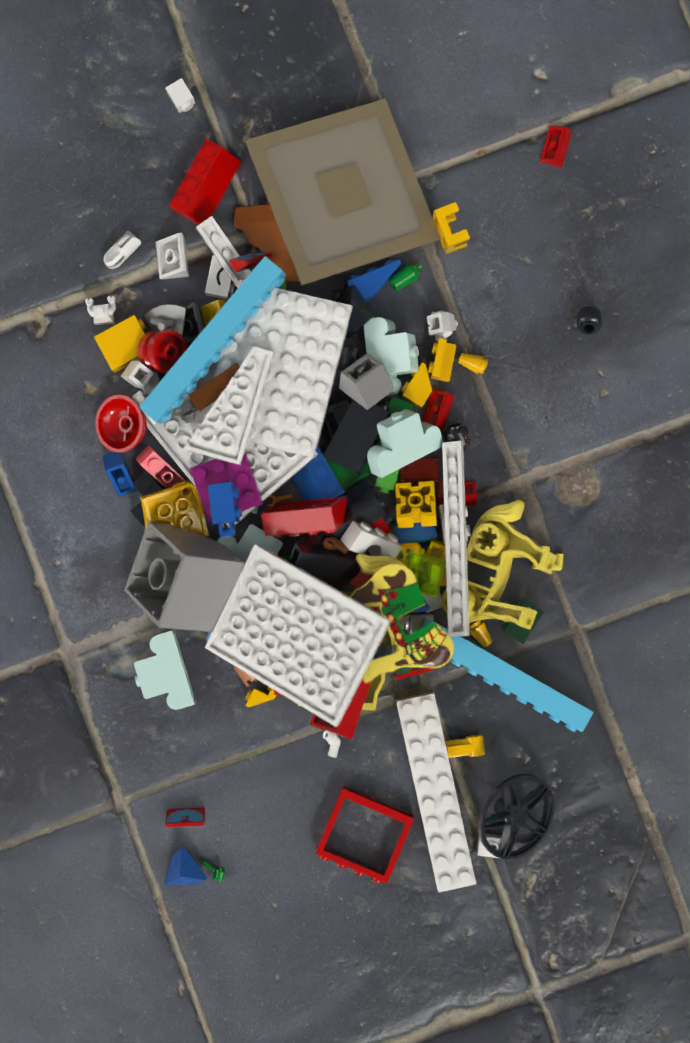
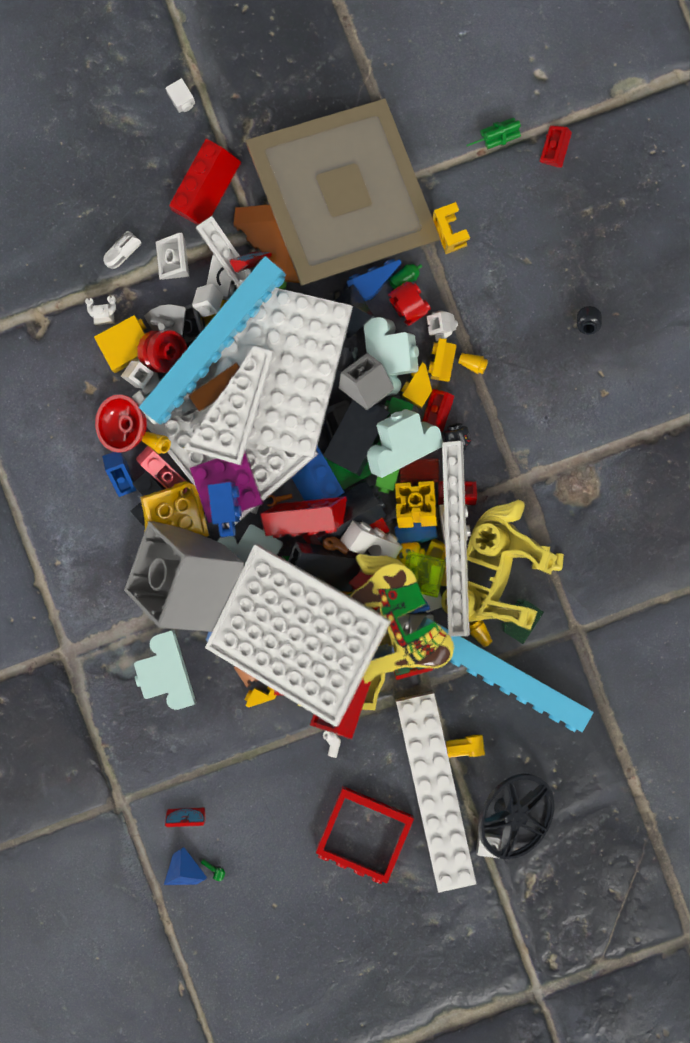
(157, 442): none -> yellow cone
(207, 300): none -> white brick
(408, 302): none -> red brick
(500, 133): none -> green piece

